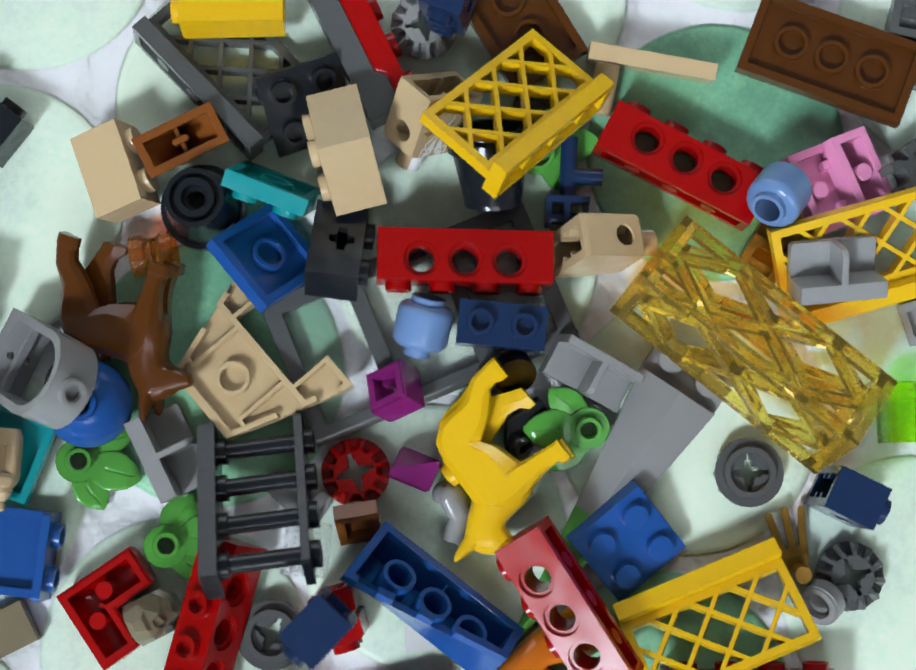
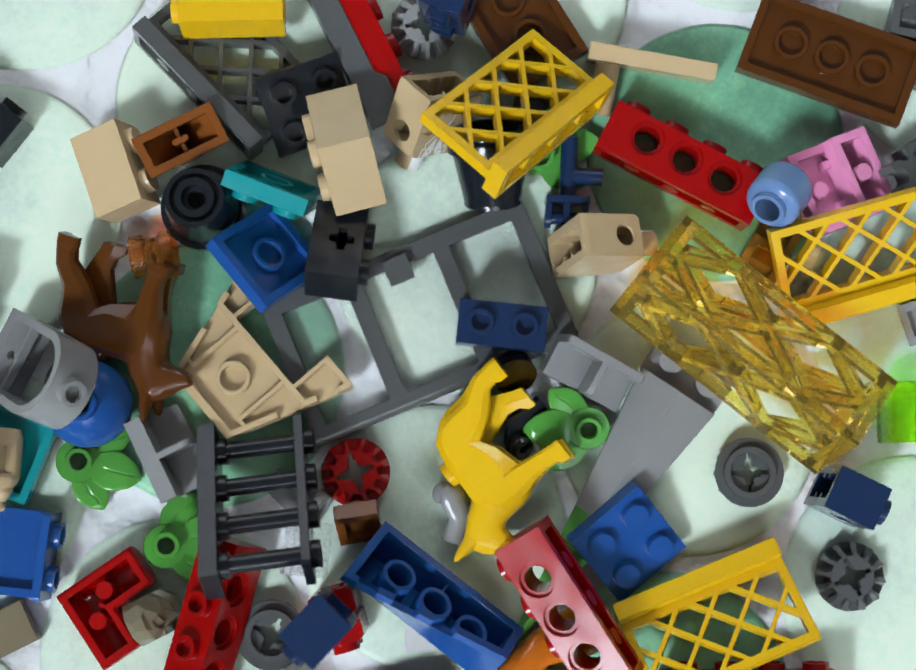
(395, 390): magenta slope -> none
(414, 469): magenta slope -> none
(423, 325): medium blue head -> none
(531, 249): red brick -> none
(795, 557): pearl gold piece -> none
(823, 601): light grey tile -> none
(834, 270): light grey panel -> none

